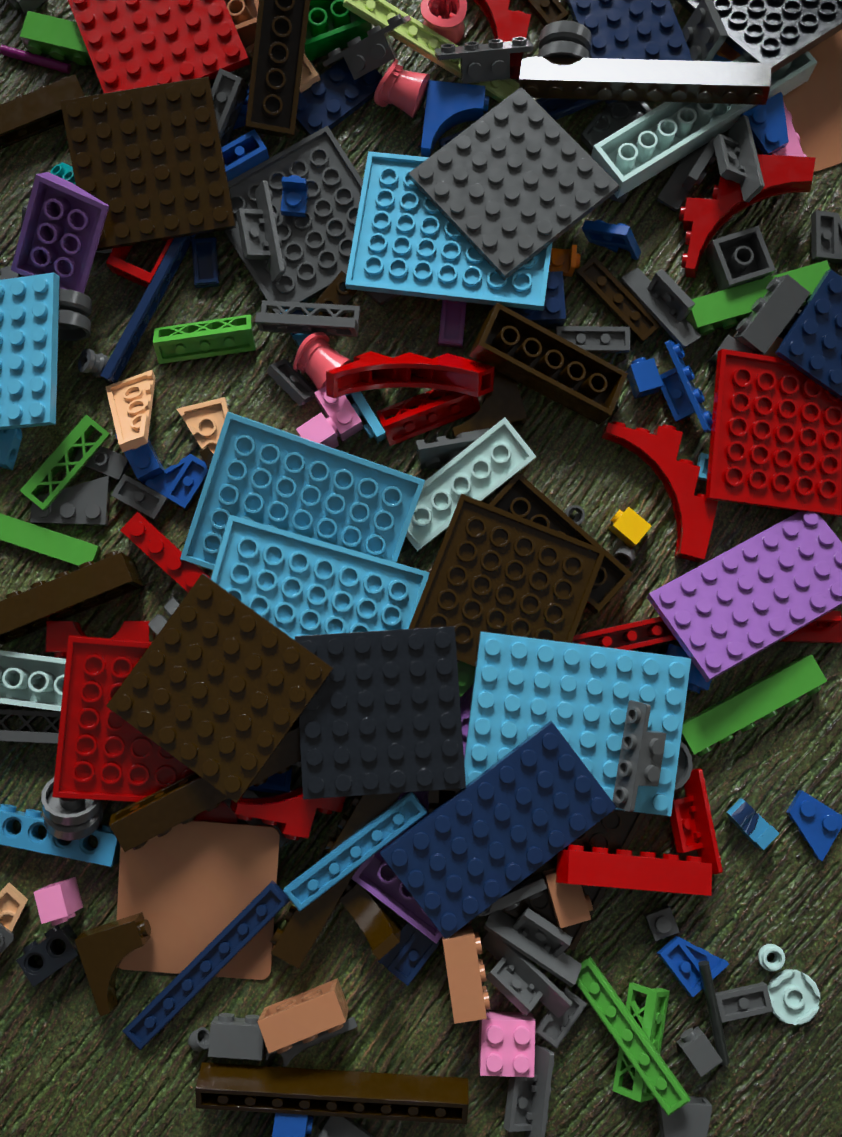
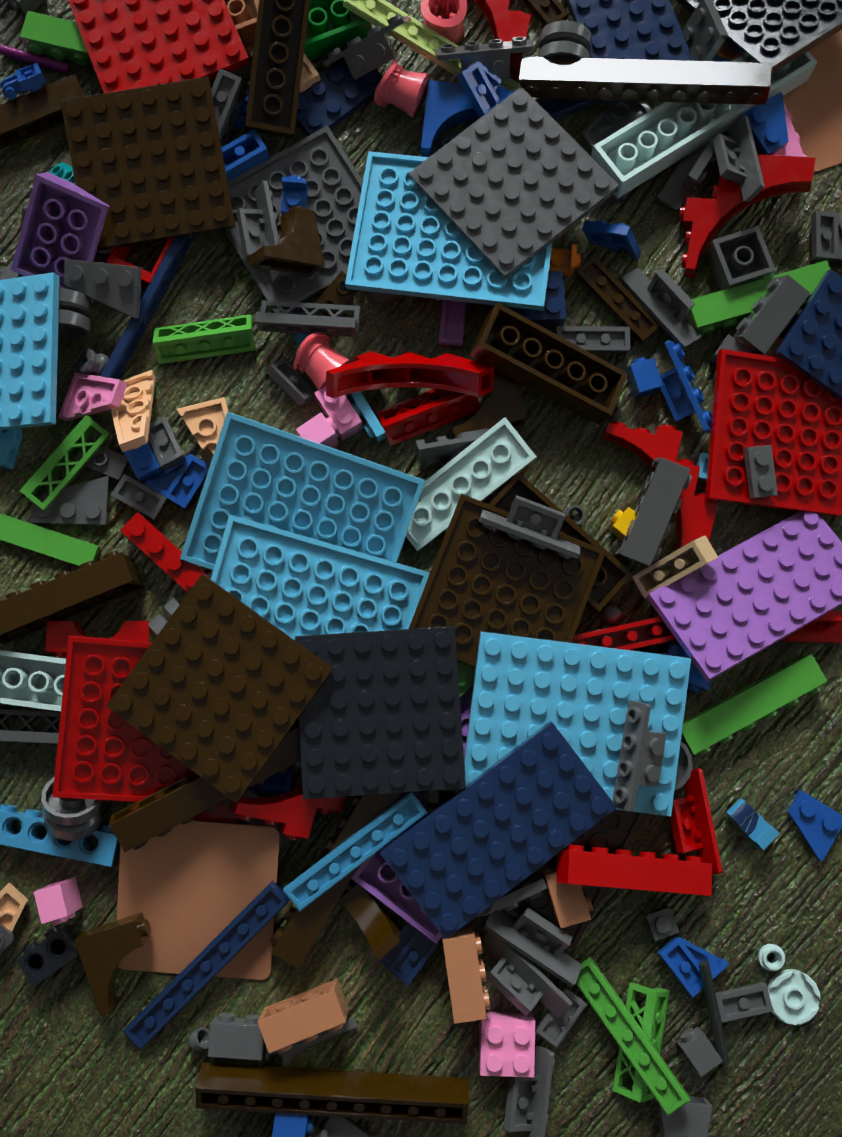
(24, 79): none -> blue plate
(91, 395): none -> bright pink wing
(108, 283): none -> dark grey wing
(165, 443): none -> dark grey plate
(205, 262): dark blue tile -> none
(297, 248): none -> dark brown arch
(482, 88): none -> blue wing
(533, 523): none -> dark grey bracket
(611, 613): none -> dark grey hinge
(655, 511): none -> dark grey wedge
(675, 566): none -> tan brick
(760, 471): none -> dark grey plate

